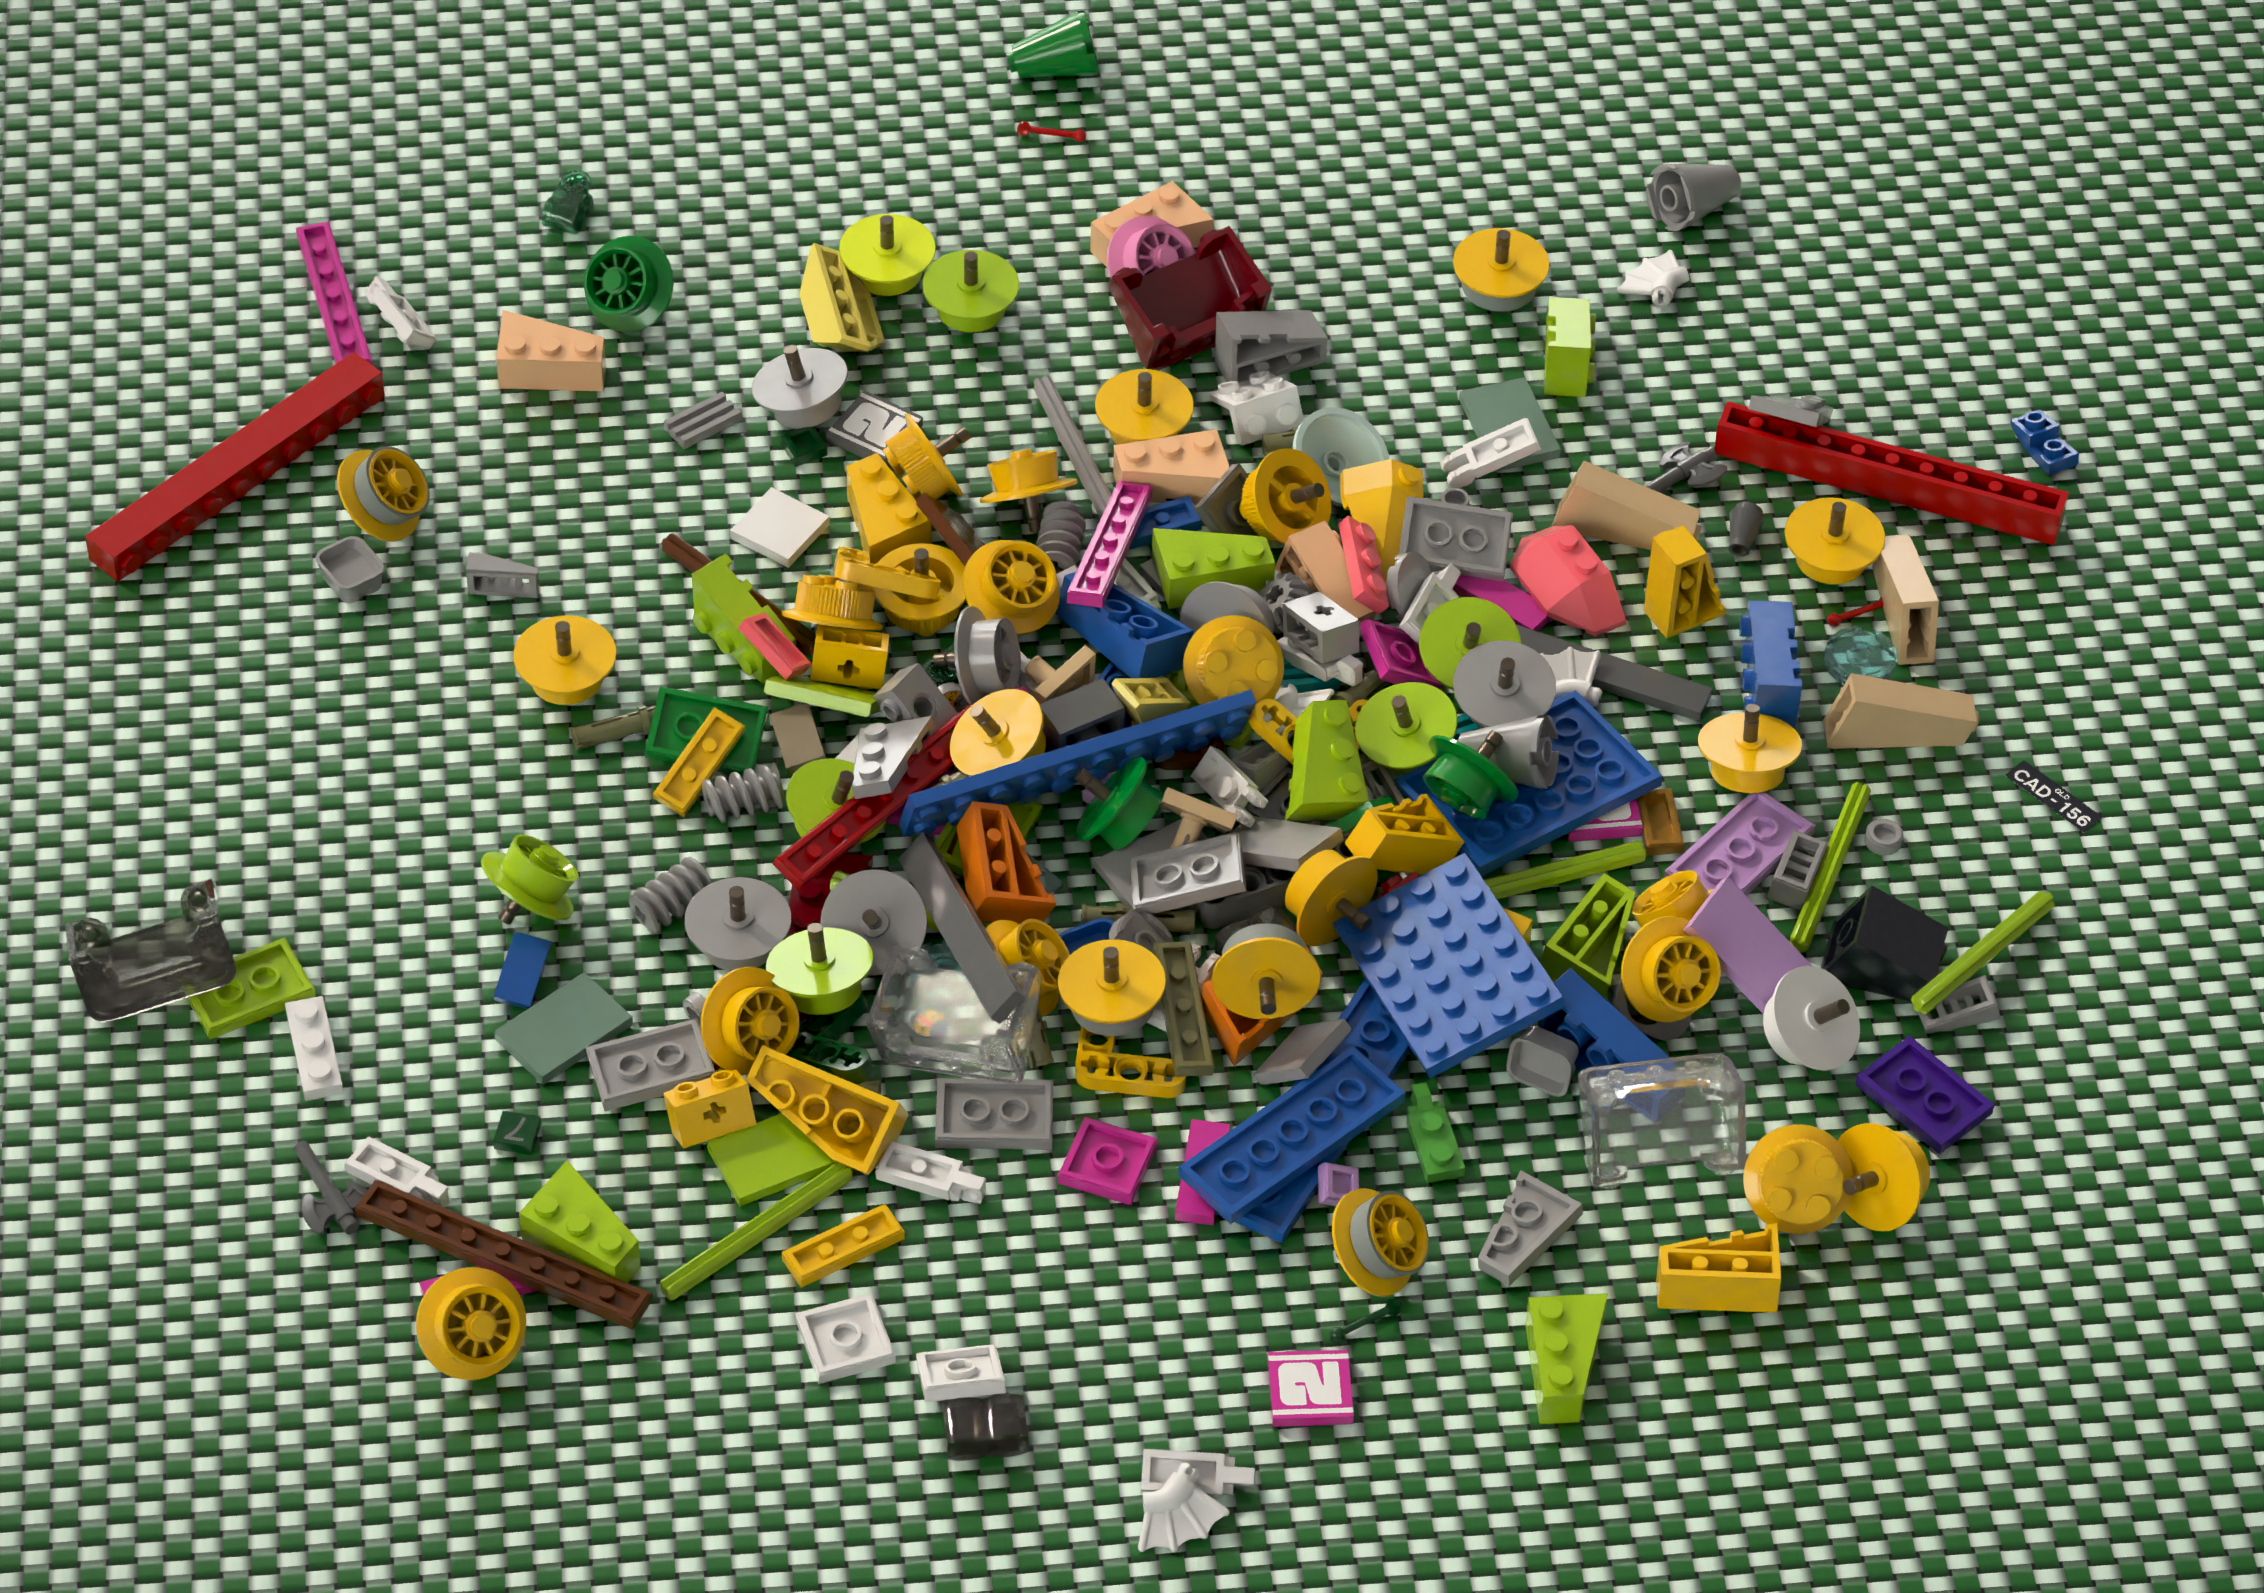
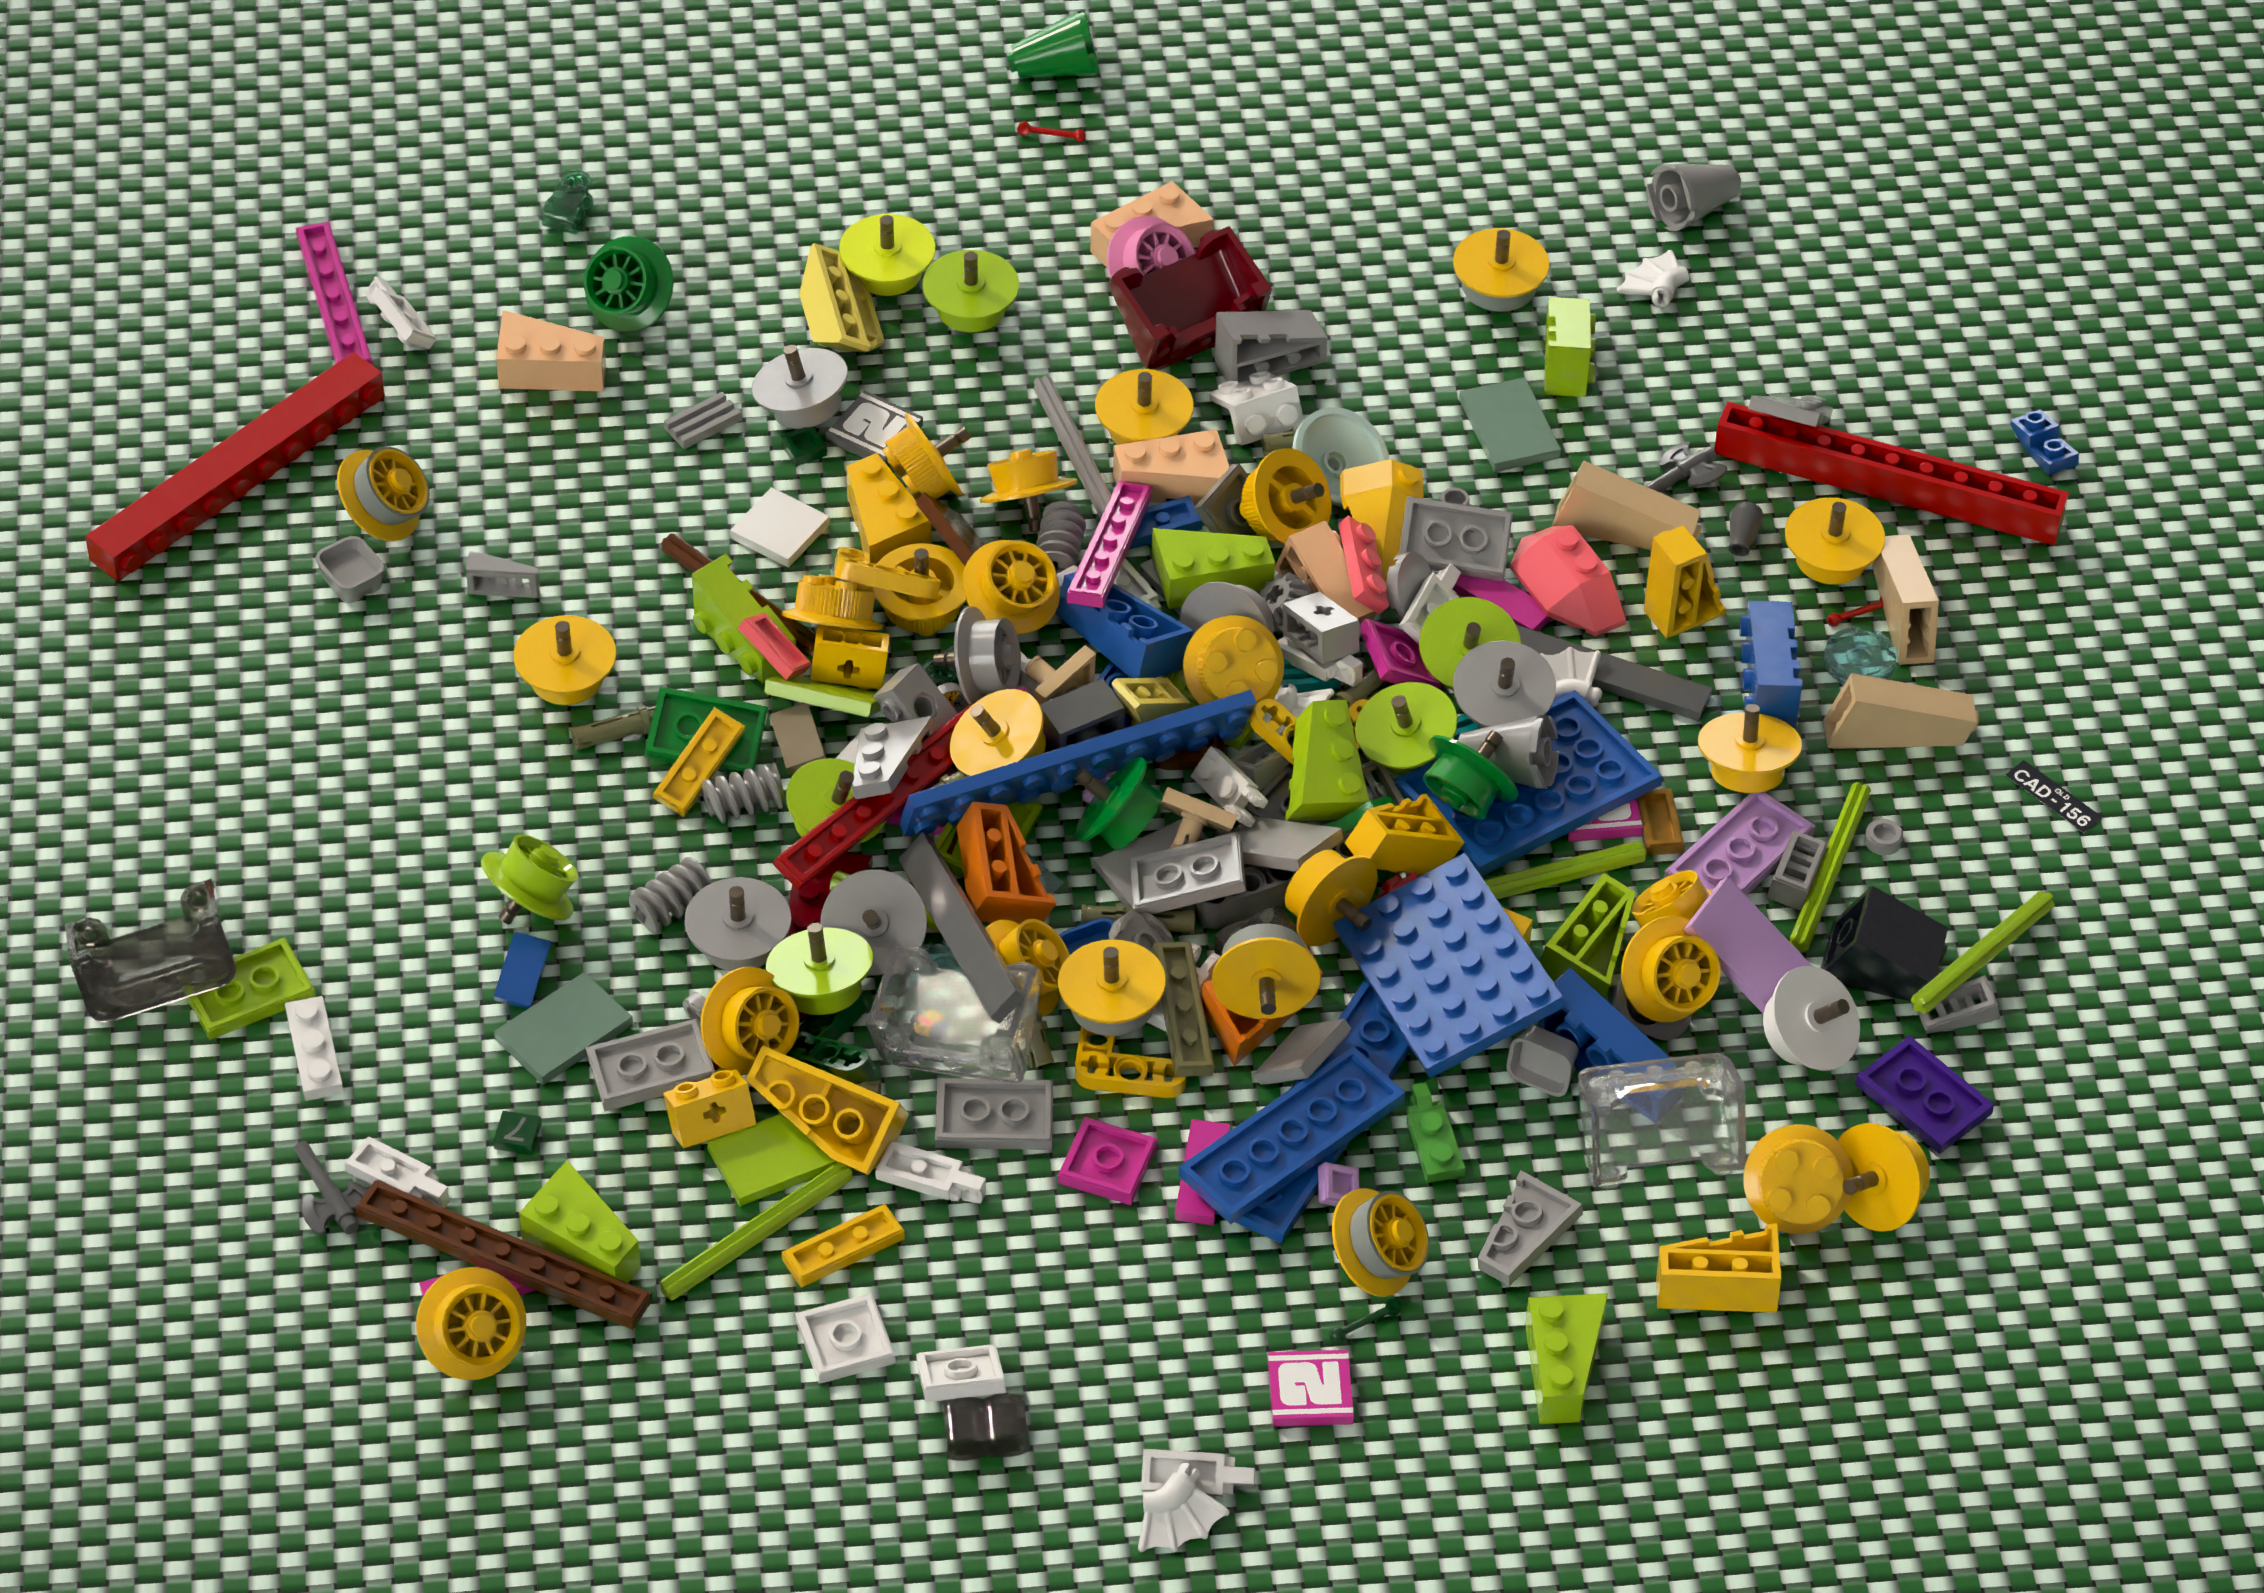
(1490, 453): white hinge -> none

